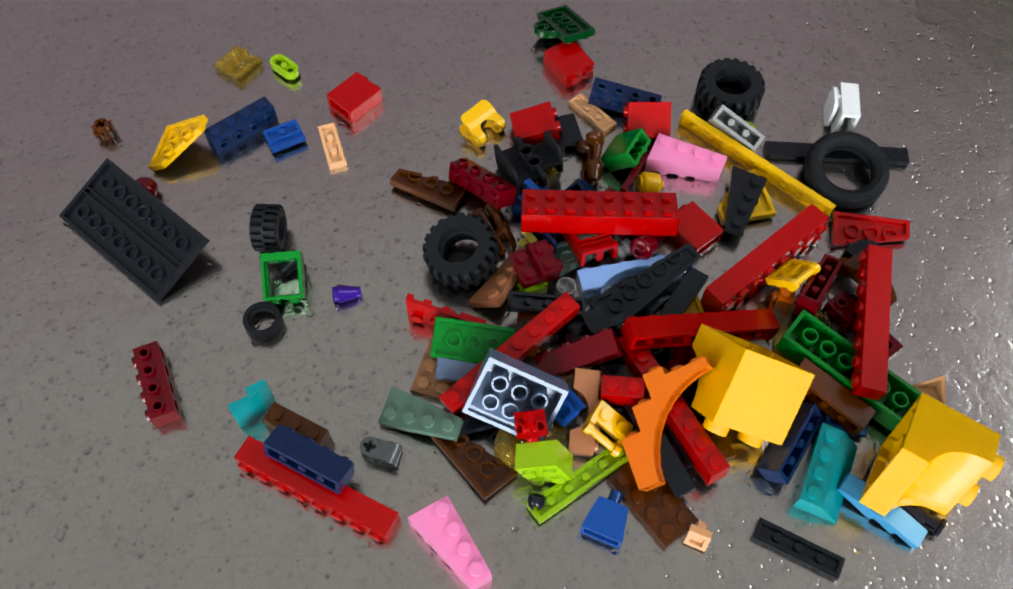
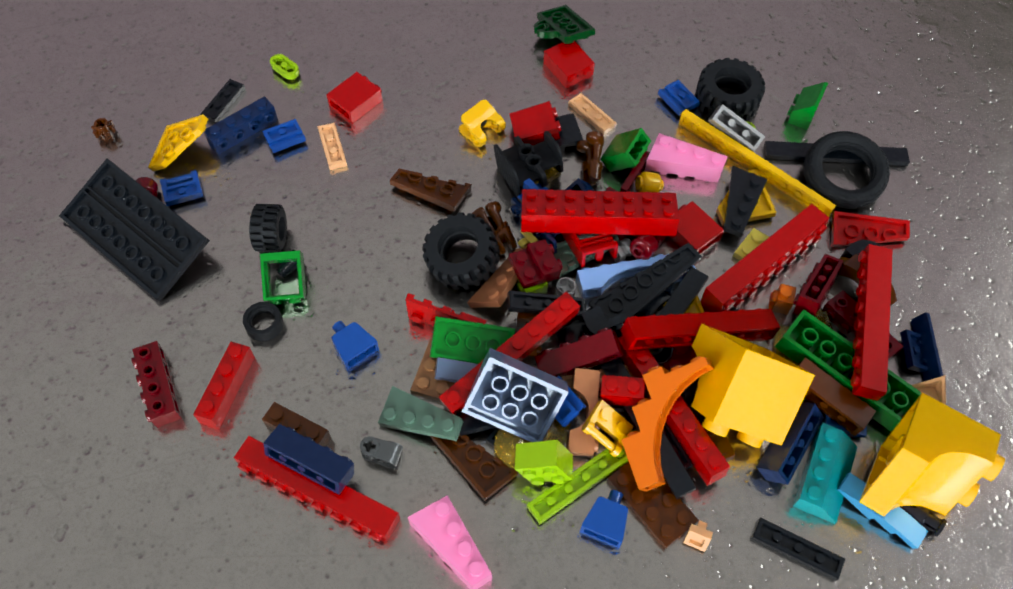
(181, 188): none -> blue plate
(223, 100): none -> black tile
(224, 385): none -> red brick
(237, 64): clear yellow slope -> none
(253, 405): teal slope -> none
(344, 293): dark purple cone -> none
(353, 344): none -> blue torso
(482, 183): dark red brick -> none
(530, 425): red brick -> none
(537, 500): black hinge -> none
(605, 95): dark blue brick -> none
(650, 116): red brick -> none
(678, 97): none -> blue plate
(752, 241): none -> light yellow plate
(792, 269): yellow plate -> none
(806, 105): none -> green slope
(842, 107): white brick -> none
(921, 348): none -> dark blue bracket

